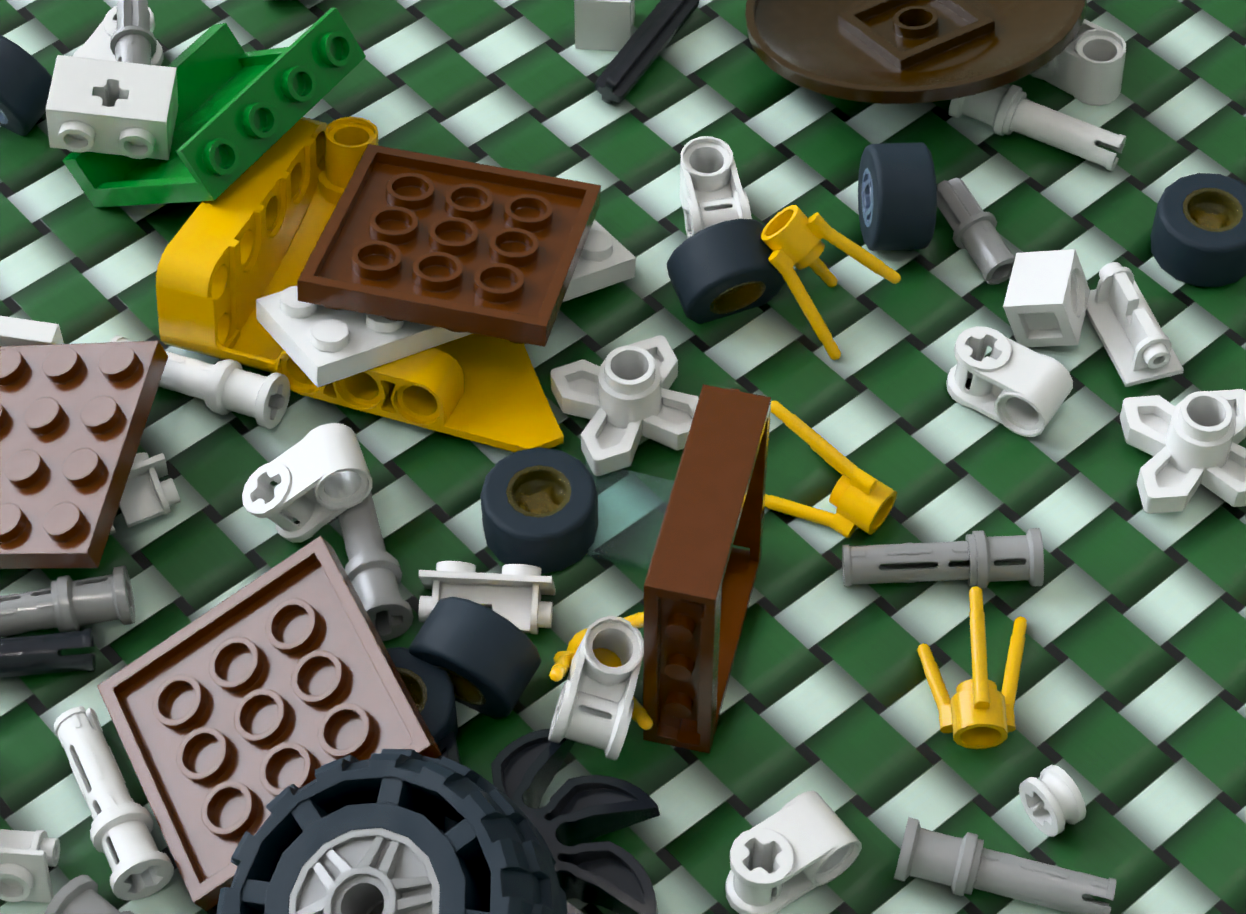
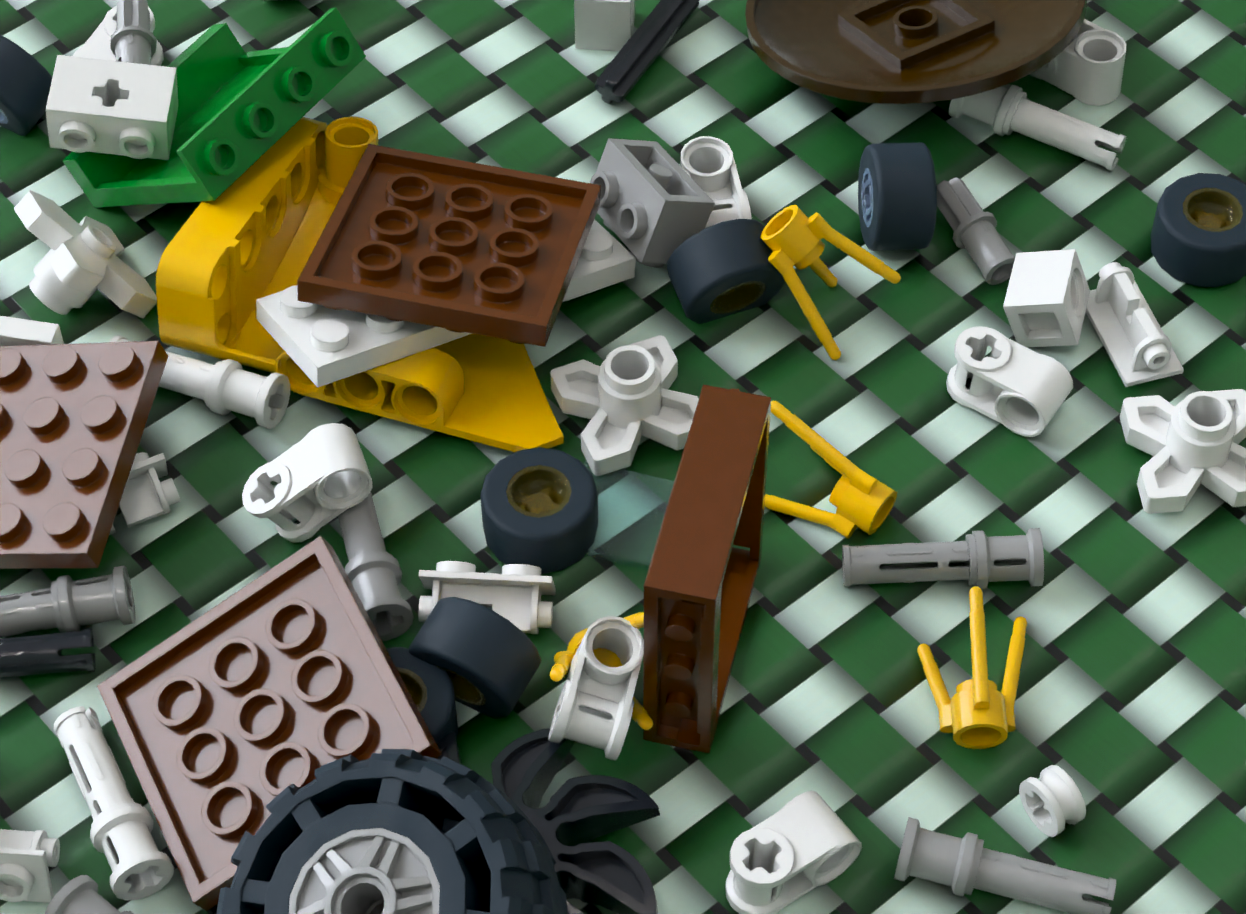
(80, 261): none -> white plant
(649, 199): none -> light grey brick

